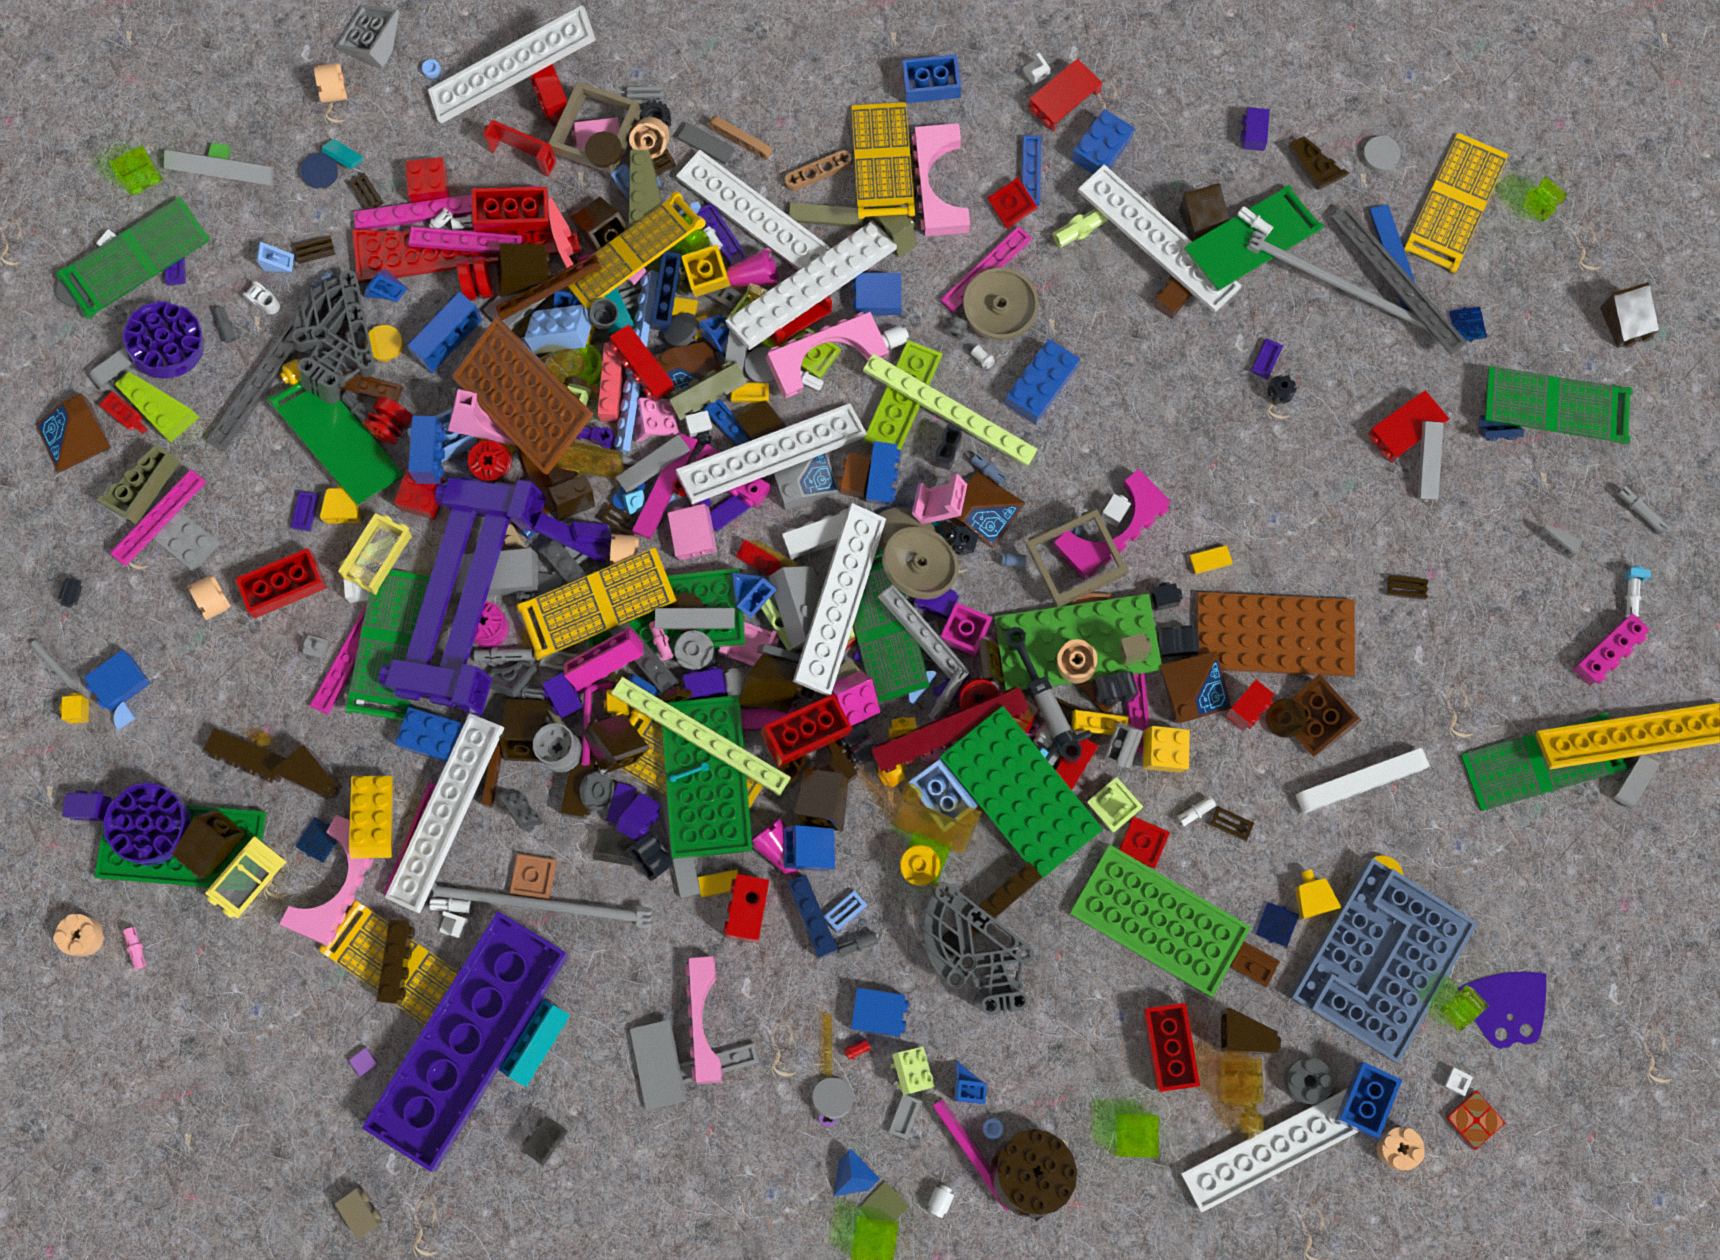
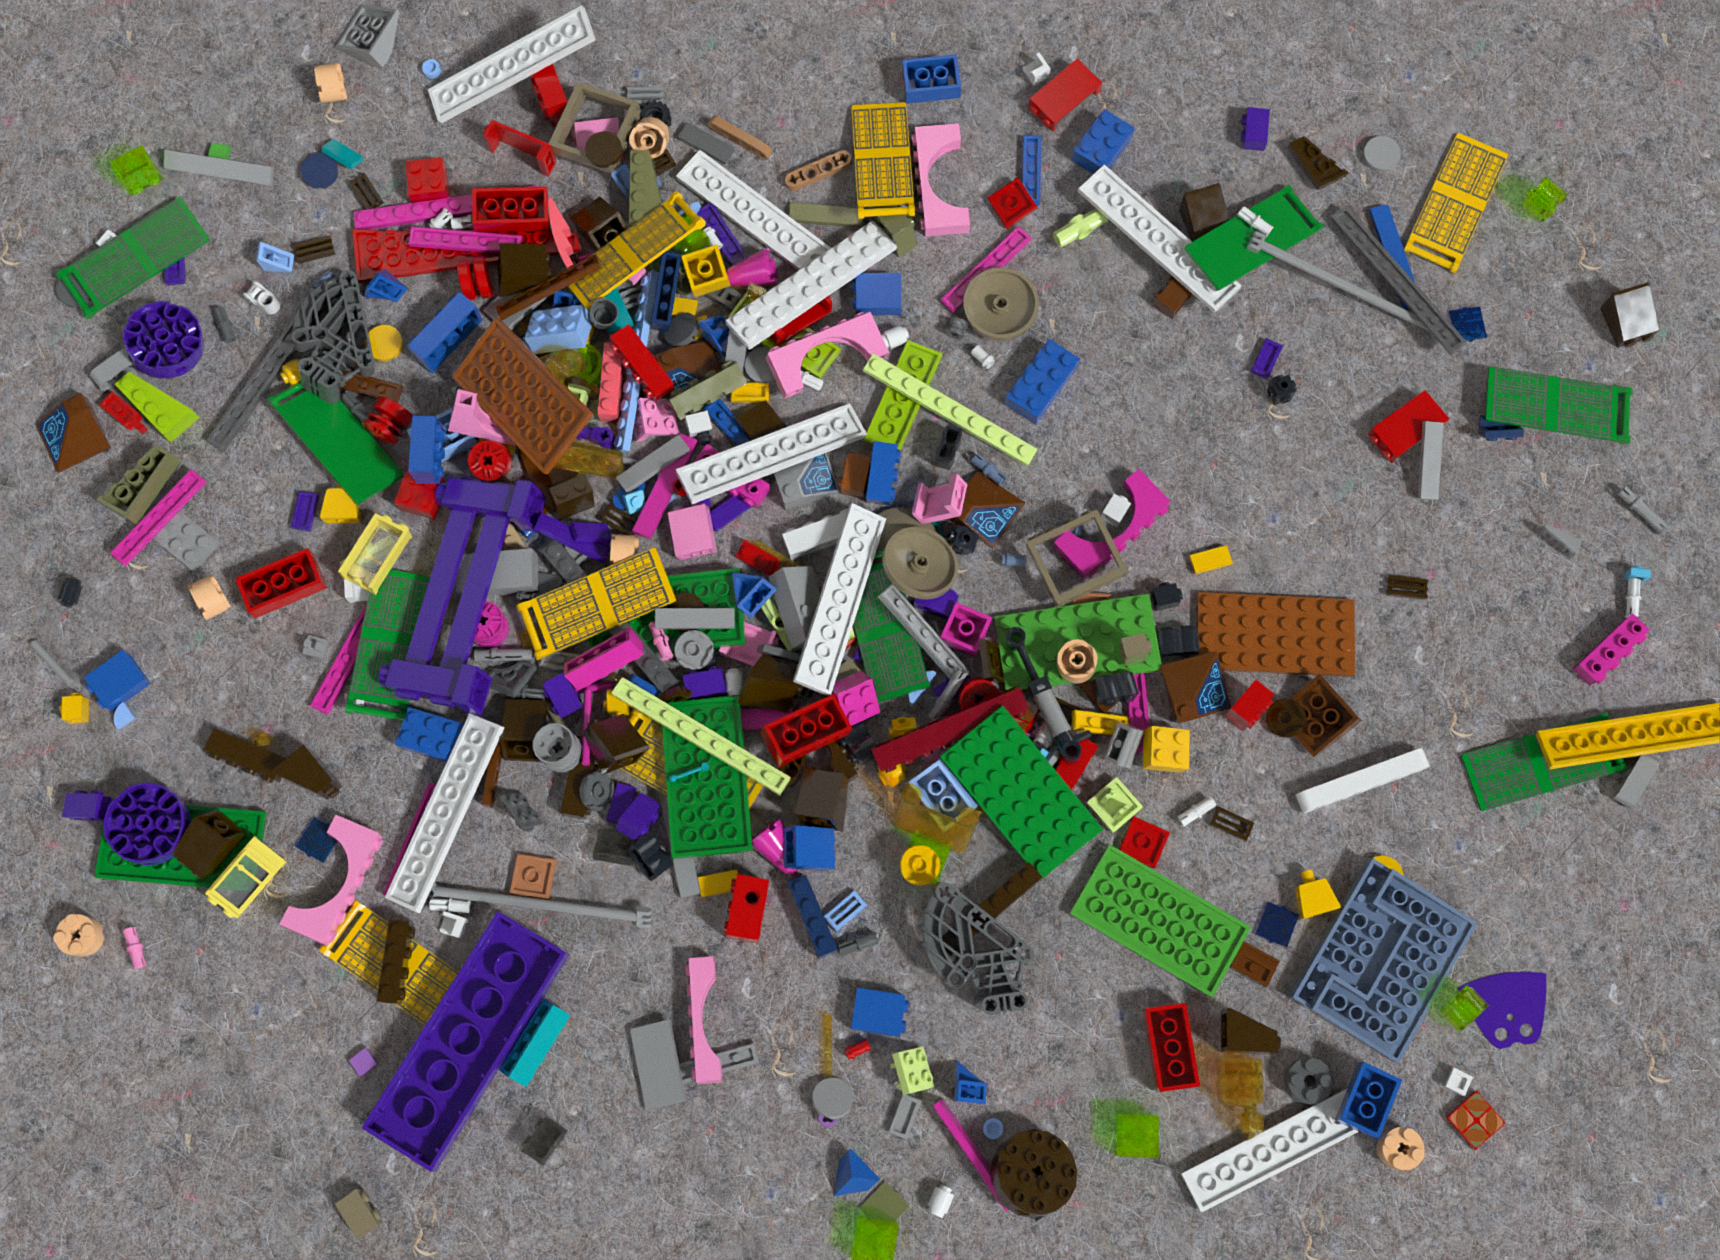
(371, 817): yellow brick -> none

